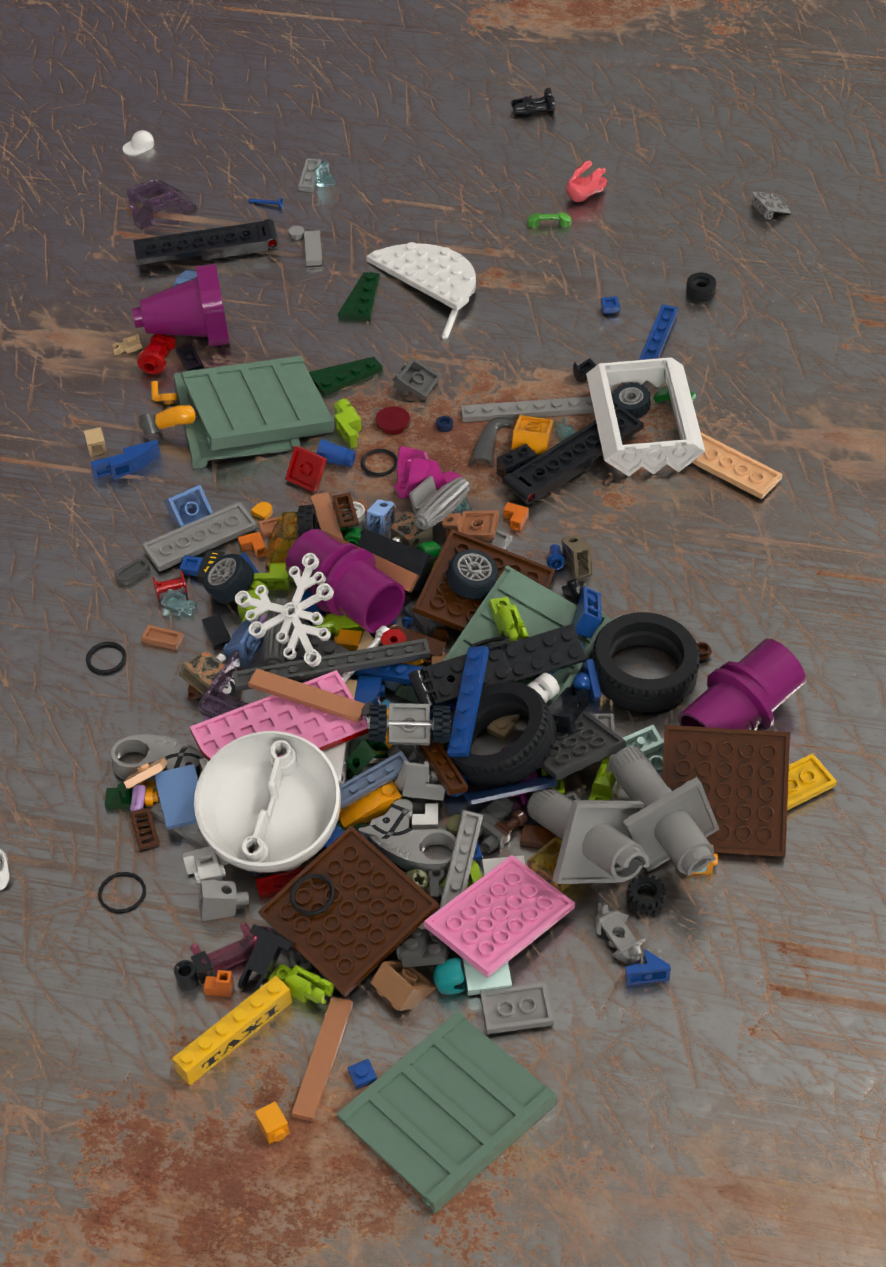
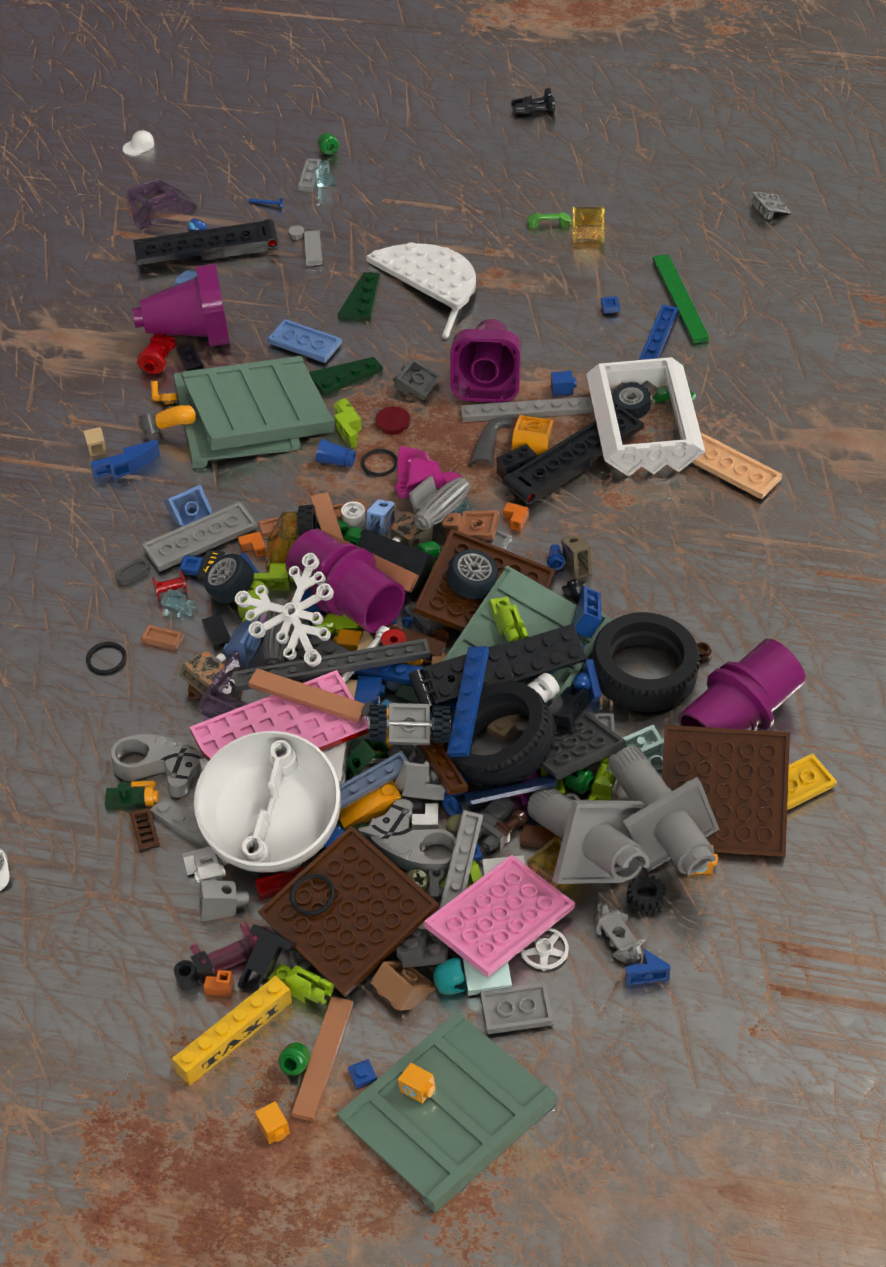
(117, 874): black piece -> none
(129, 344): tan plate -> none
(137, 798): lavender piece -> none
(145, 771): light nougat plate -> none
(176, 795): medium blue tile -> none
(195, 225): none -> blue piece
(262, 510): light orange tile -> none
(294, 1059): none -> green head
(304, 340): none -> medium blue piece
(306, 469): red tile -> none
(328, 143): none -> green head
(345, 499): reddish brown slope -> none
(416, 1083): none -> light orange brick
(444, 424): dark blue tile -> none
(451, 805): none -> blue piece
(486, 363): none -> magenta cone
(503, 640): black tyre -> none
(544, 948): none -> white wheel
(562, 430): clear light blue plate -> none
(563, 383): none -> blue brick
(580, 781): none -> green head
(581, 188): coral hair -> none
(581, 370): black plate -> none
(588, 225): none -> clear yellow brick
(680, 299): none -> green tile
(701, 286): black tyre -> none

